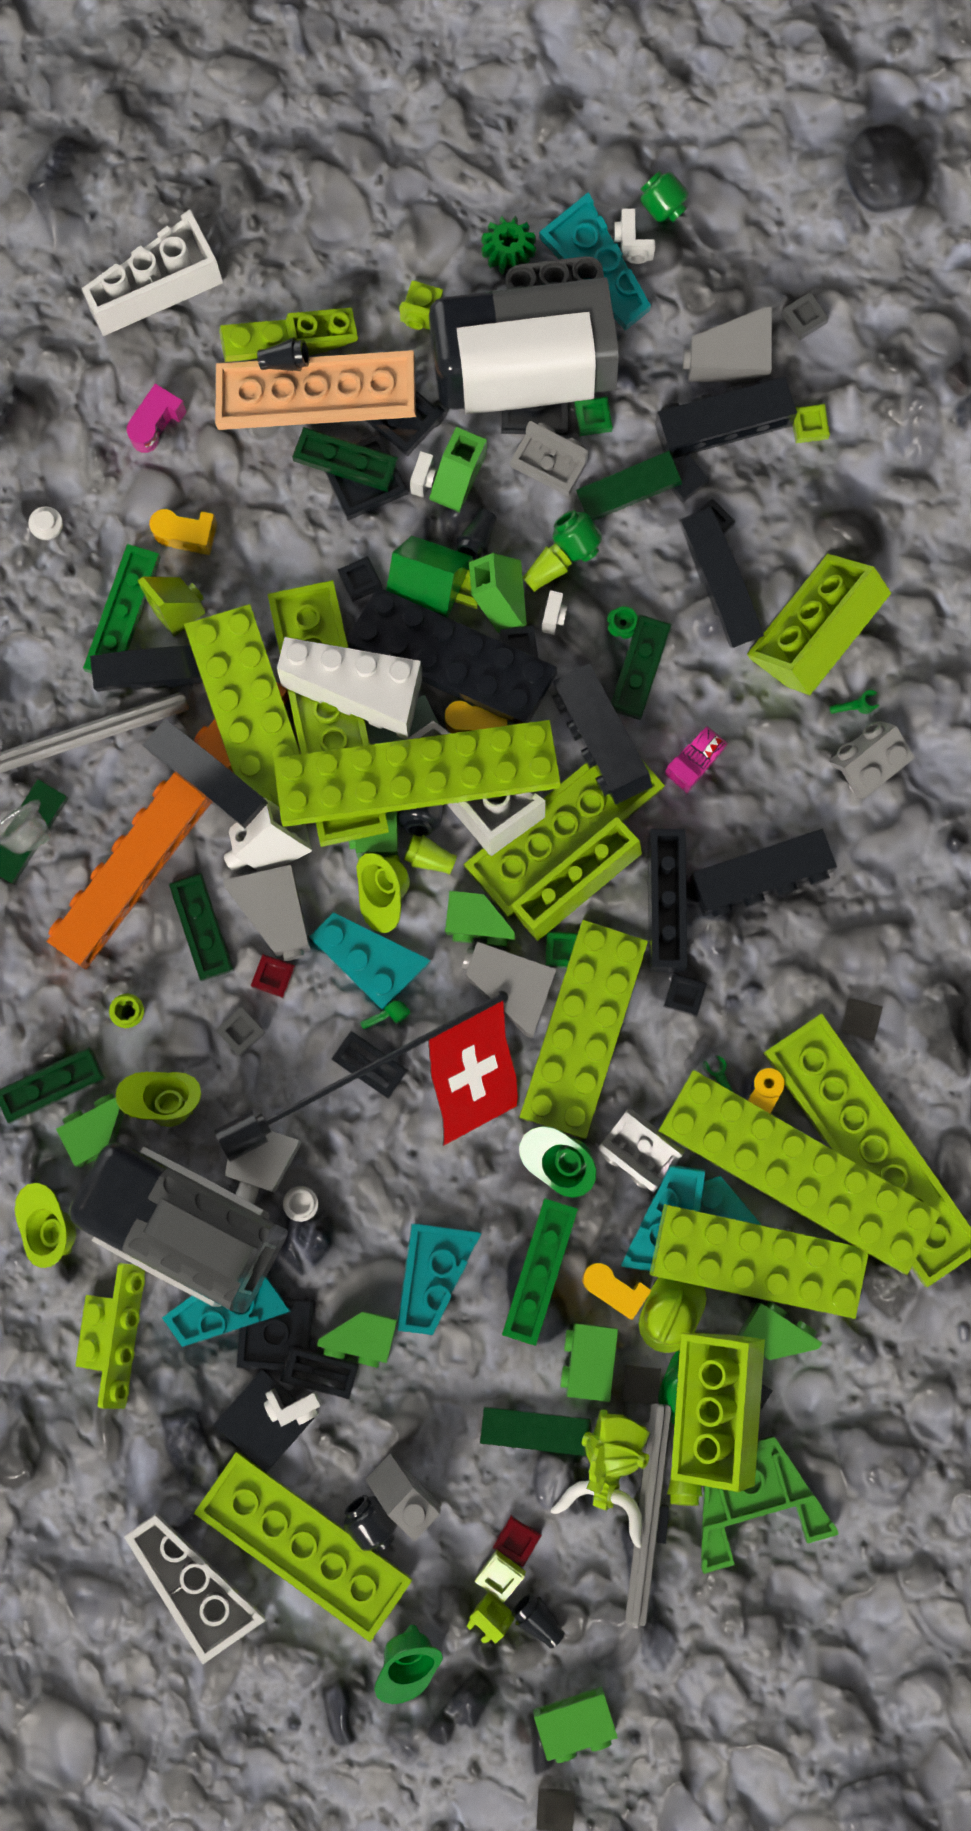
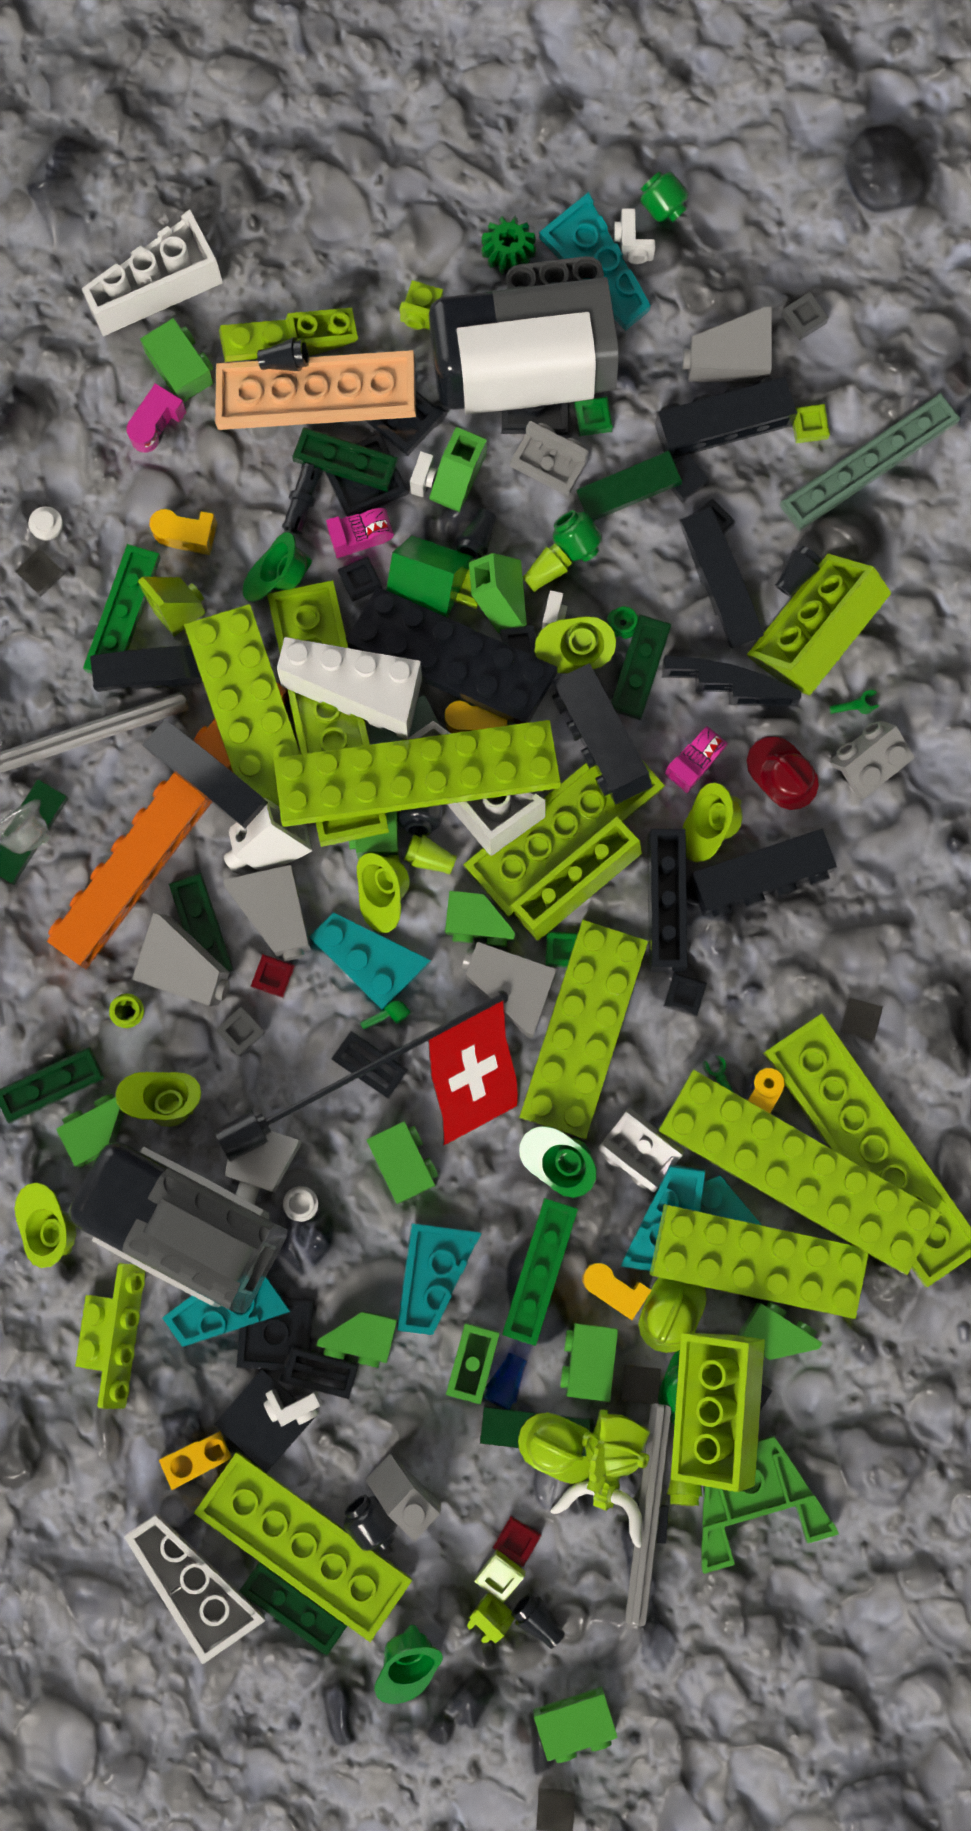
(39, 572): none -> clear smoke tile
(177, 360): none -> bright green brick
(180, 964): none -> light grey slope
(194, 1459): none -> yellow leg
(277, 569): none -> green piece
(293, 1608): none -> dark green tile
(302, 498): none -> black pin
(359, 531): none -> dark pink leg
(402, 1162): none -> bright green brick
(472, 1363): none -> bright green brick
(506, 1382): none -> clear blue cone
(554, 1447): none -> lime piece
(576, 643): none -> lime piece
(710, 821): none -> lime piece
(743, 685): none -> black slope
(782, 773): none -> dark red piece
(799, 568): none -> black cone
(869, 462): none -> sand green tile

